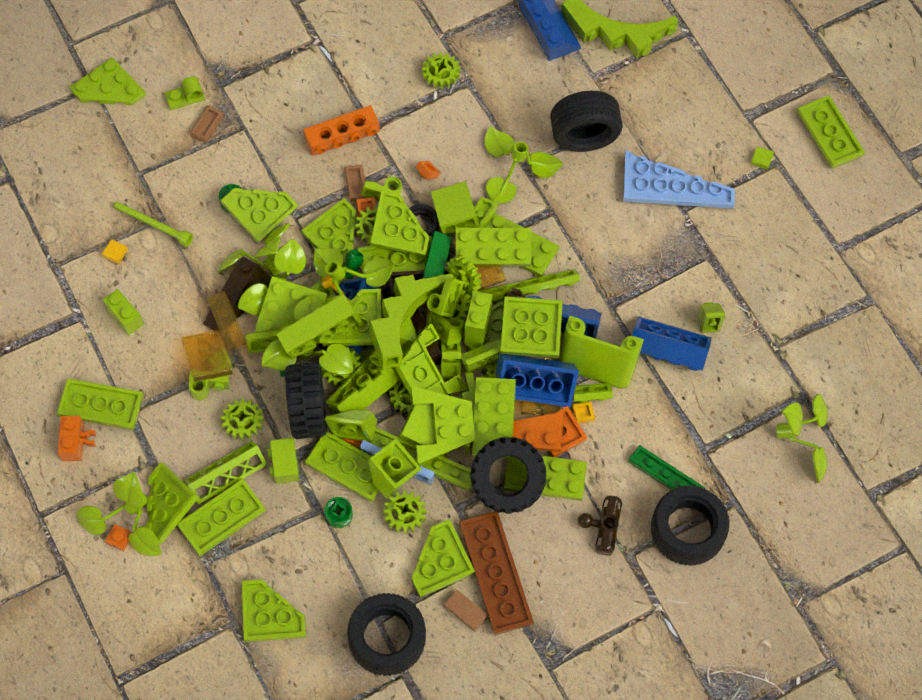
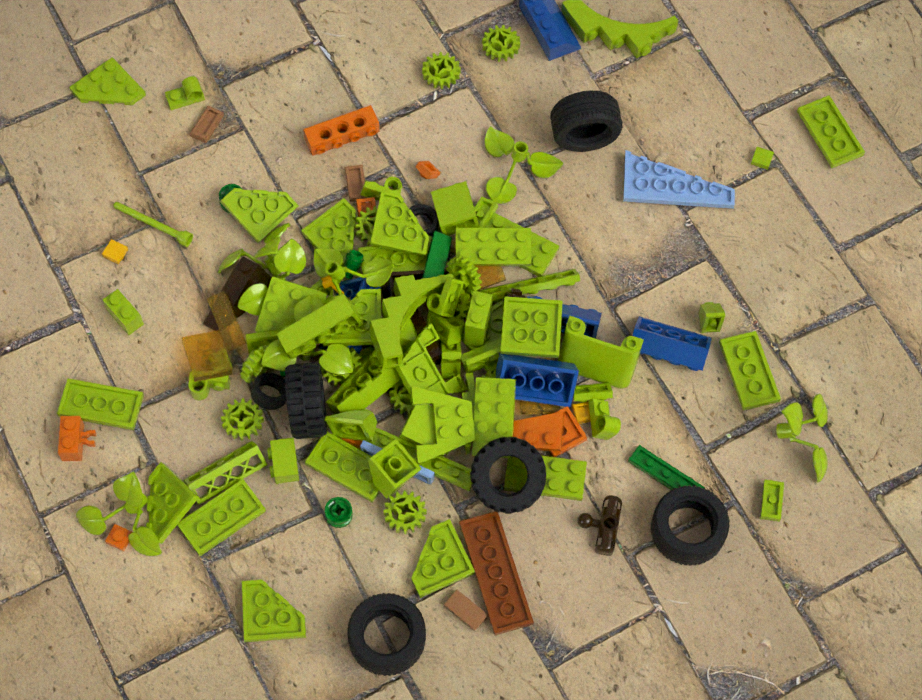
(253, 365): none -> lime gear
(263, 400): none -> black tyre
(501, 43): none -> lime gear
(602, 424): none -> lime plate
(749, 370): none -> lime plate
(772, 500): none -> lime plate

